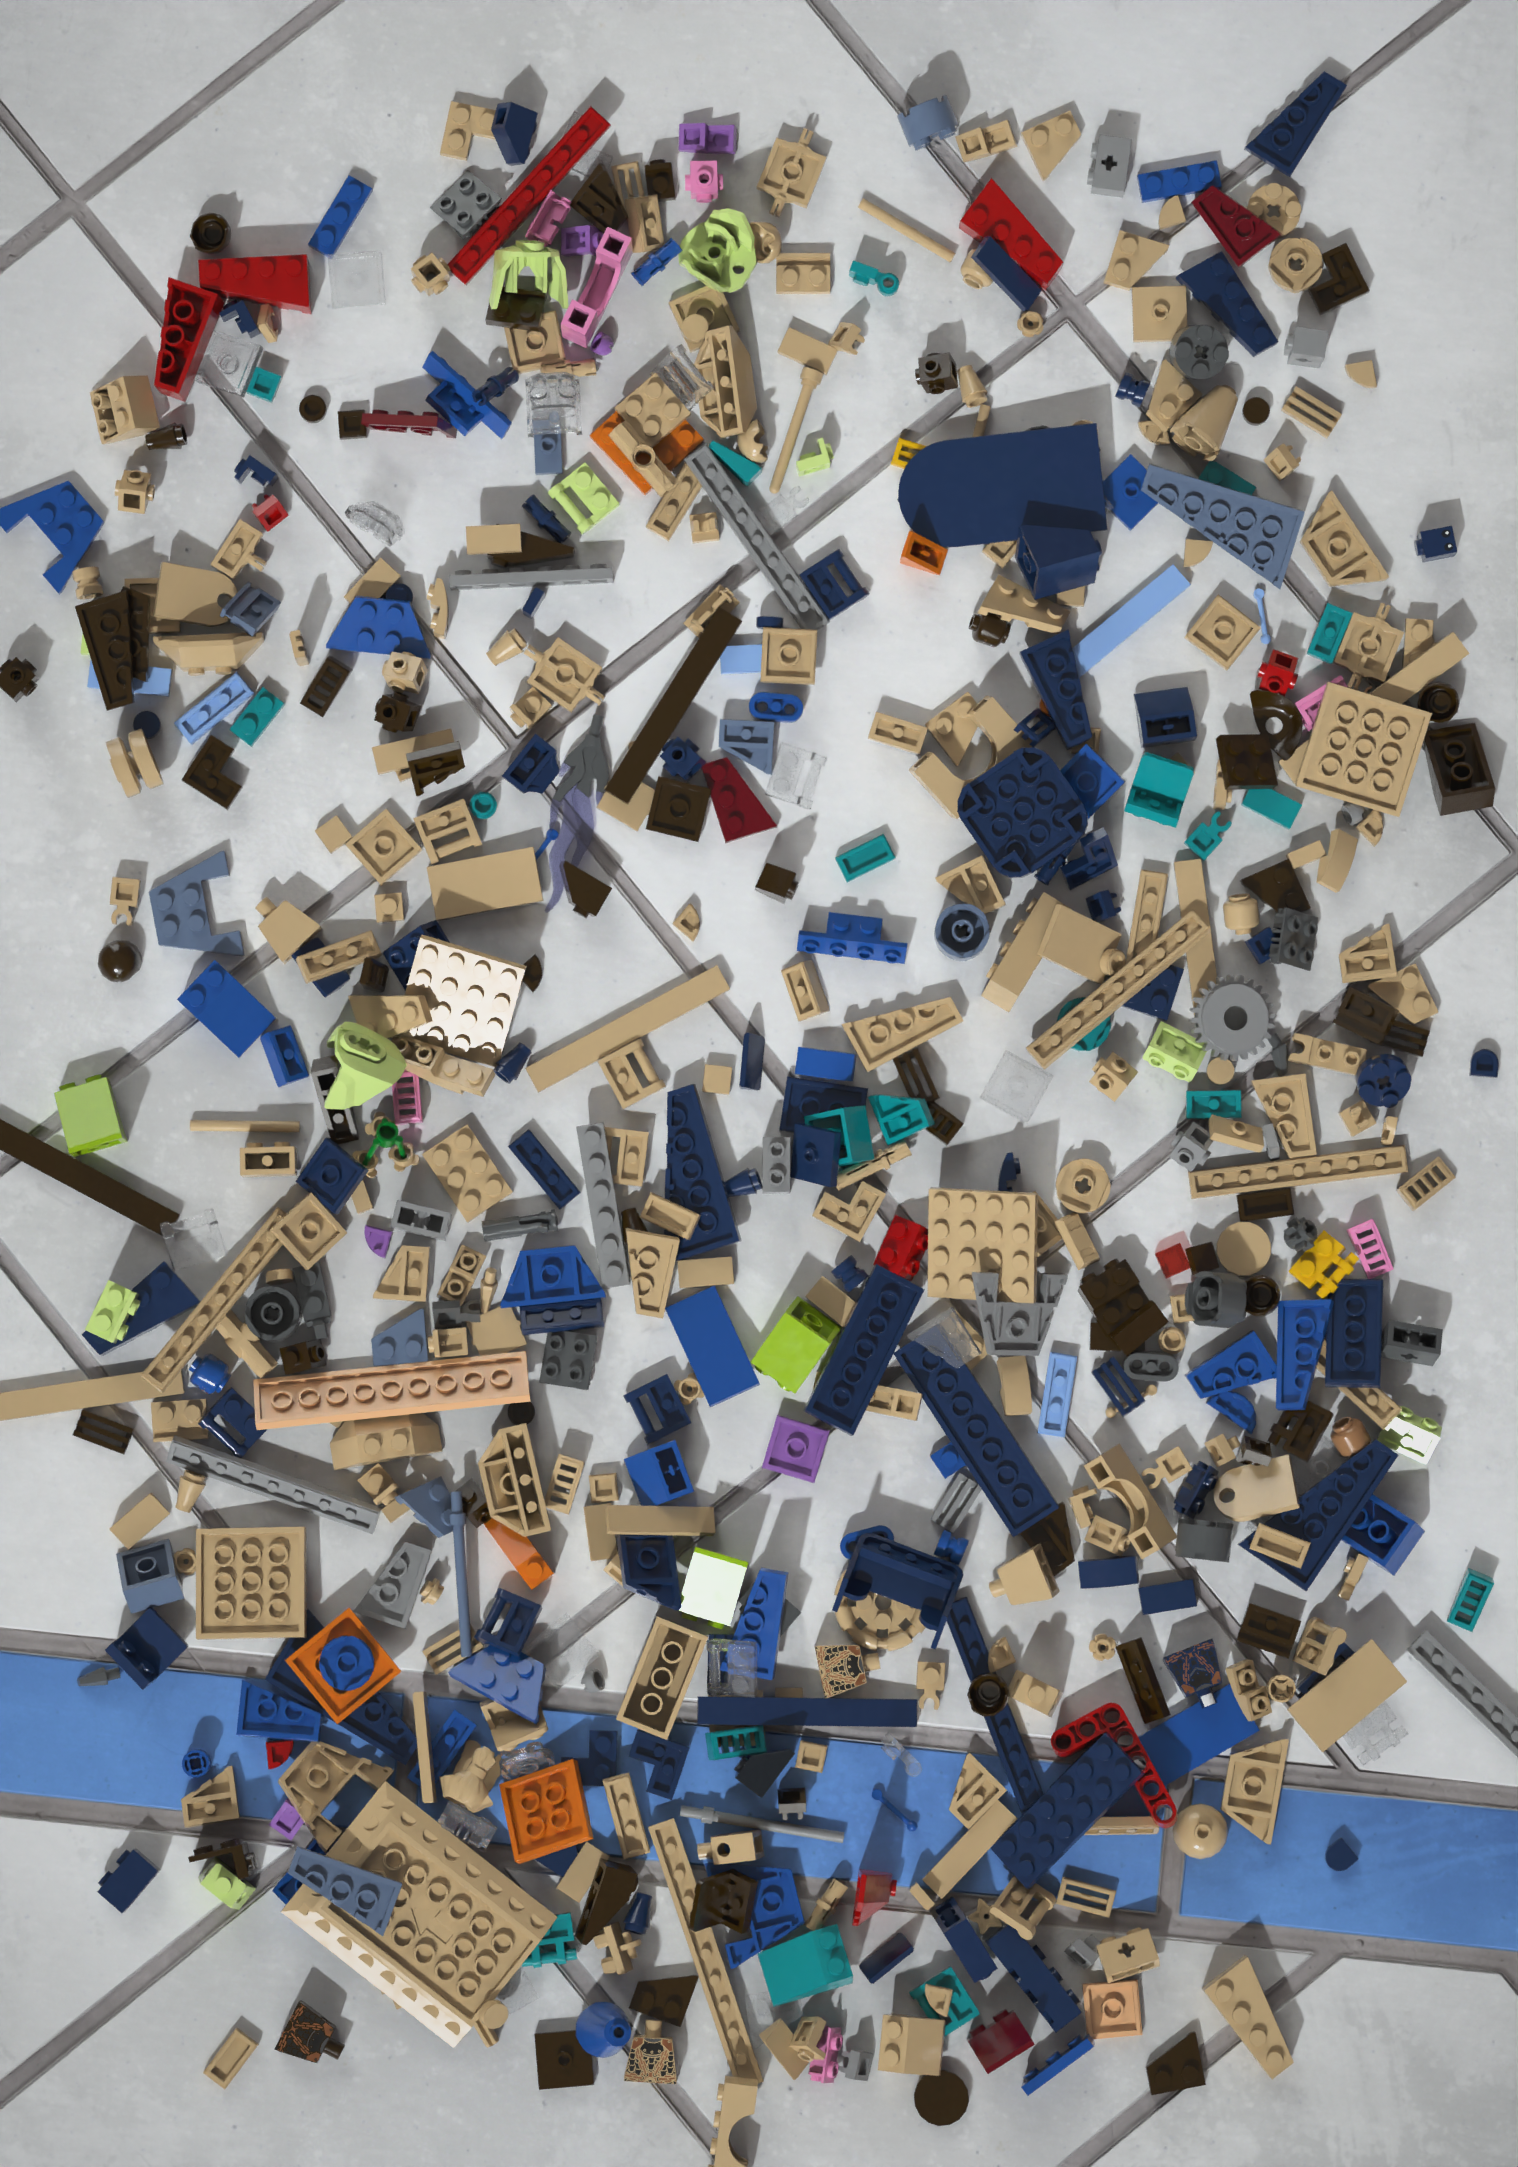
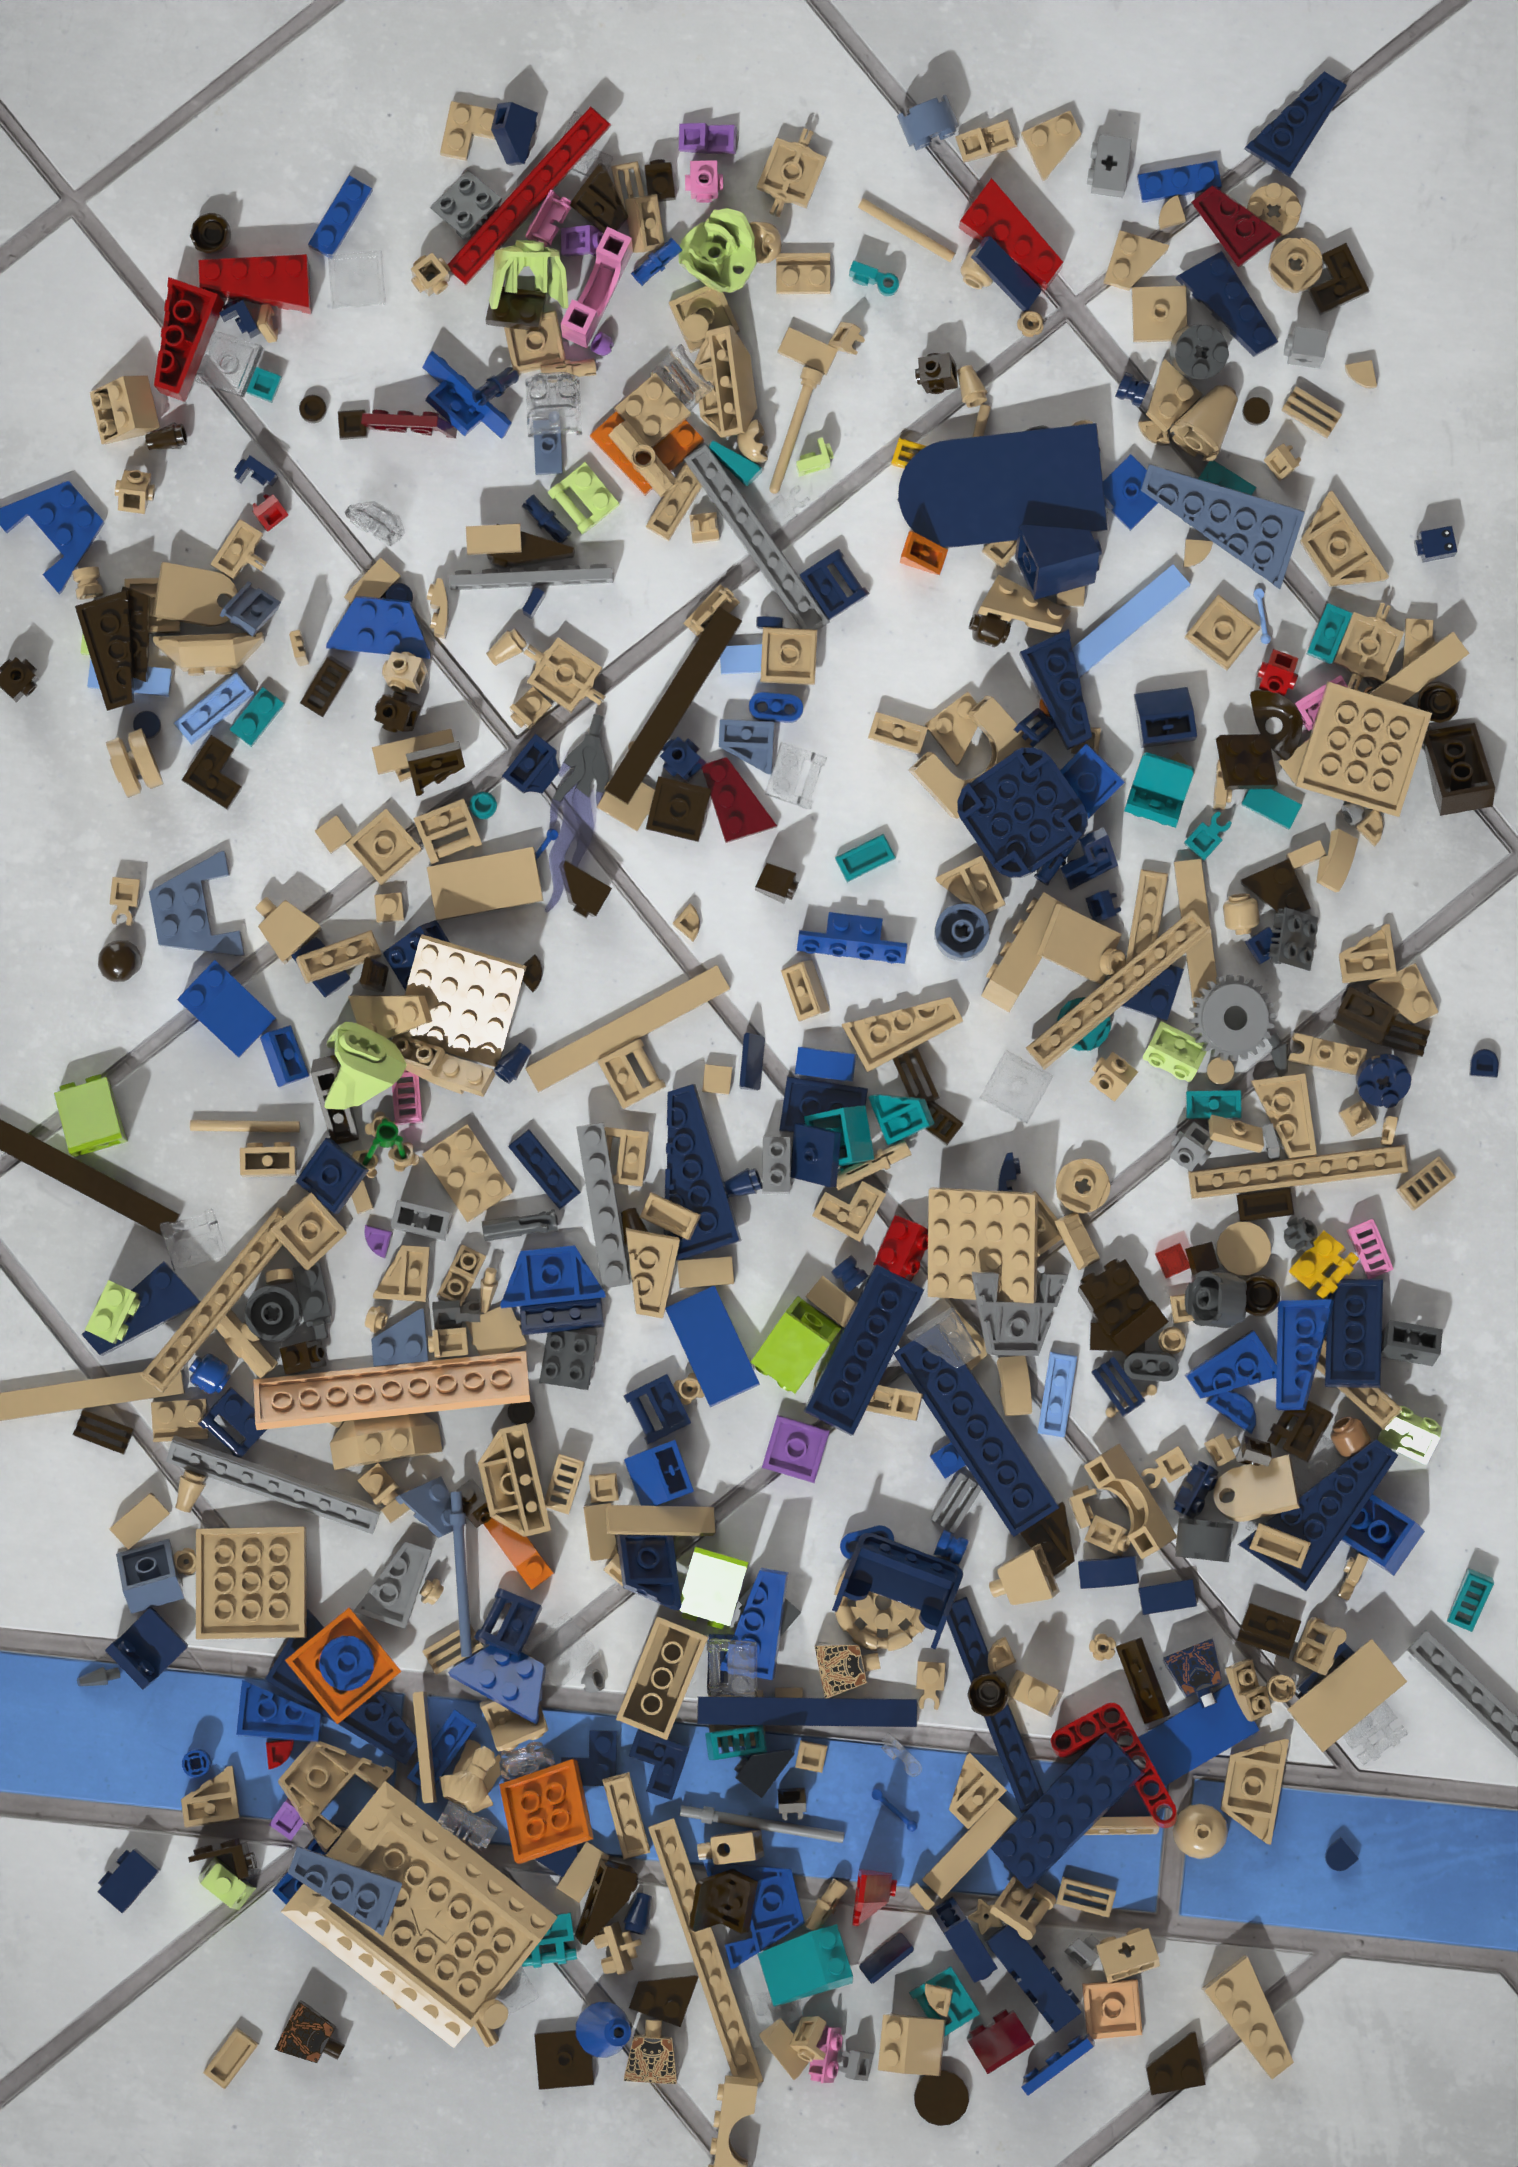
(376, 1319): none -> tan plate

